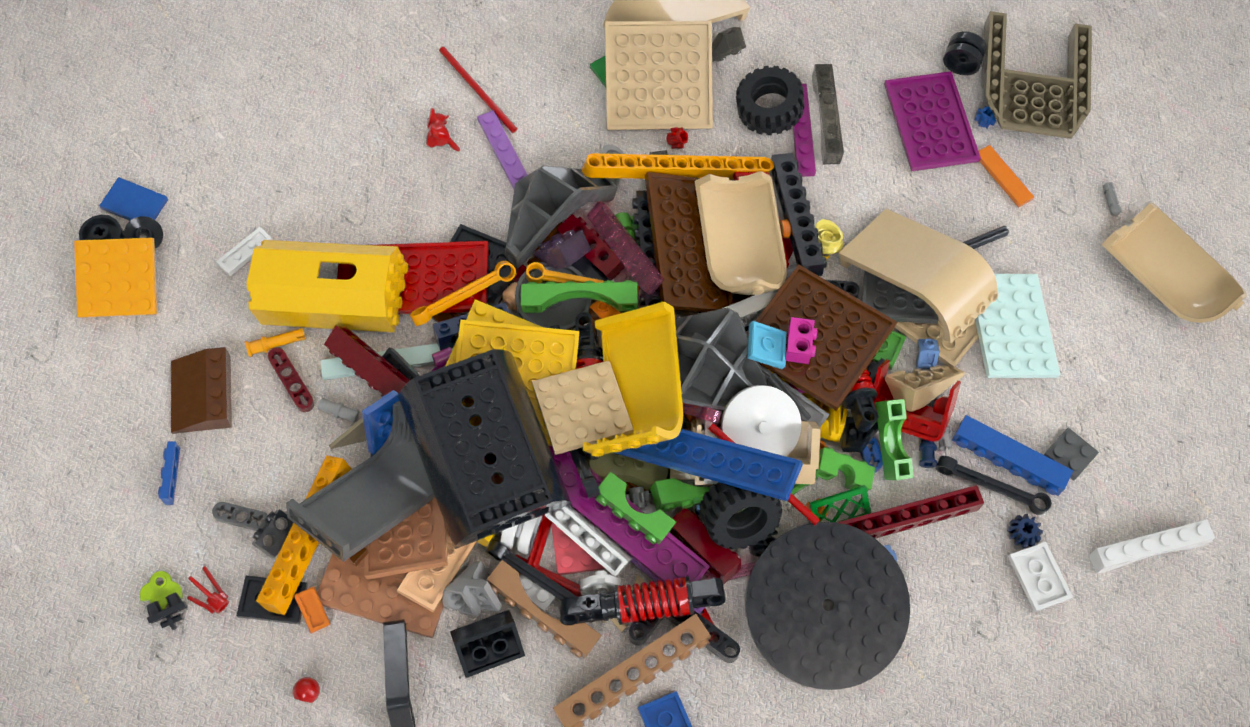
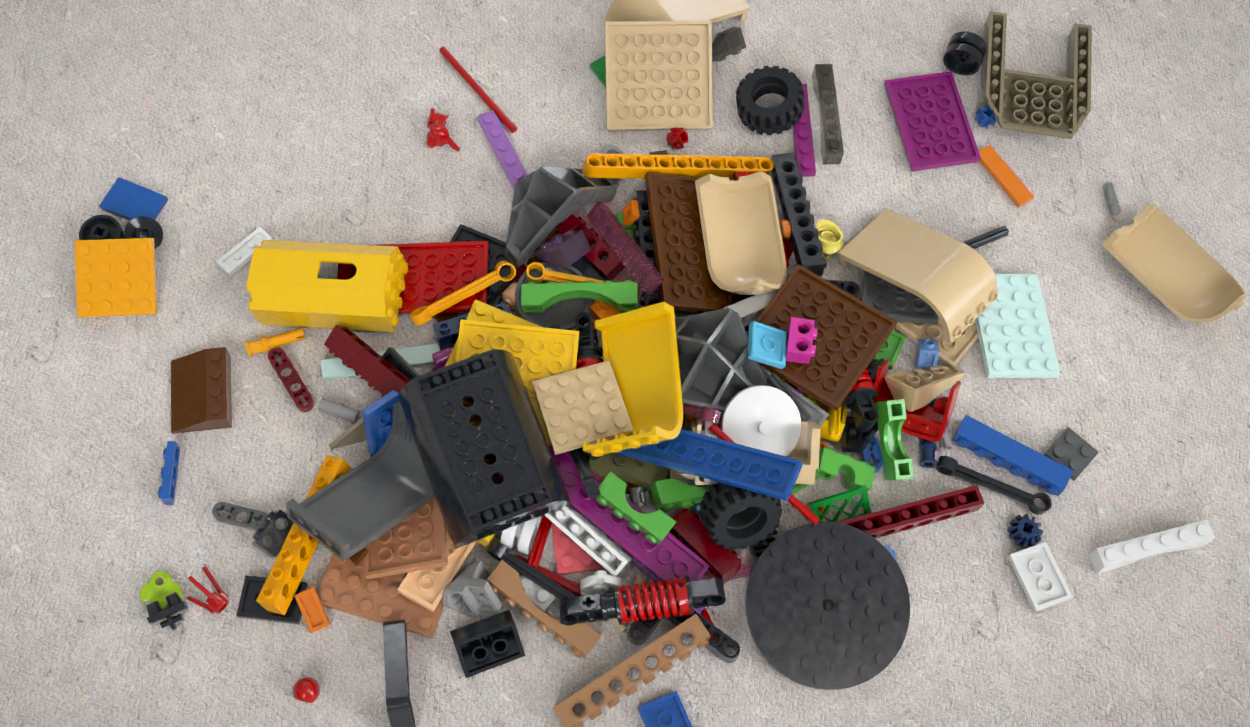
(630, 212): none -> orange tile

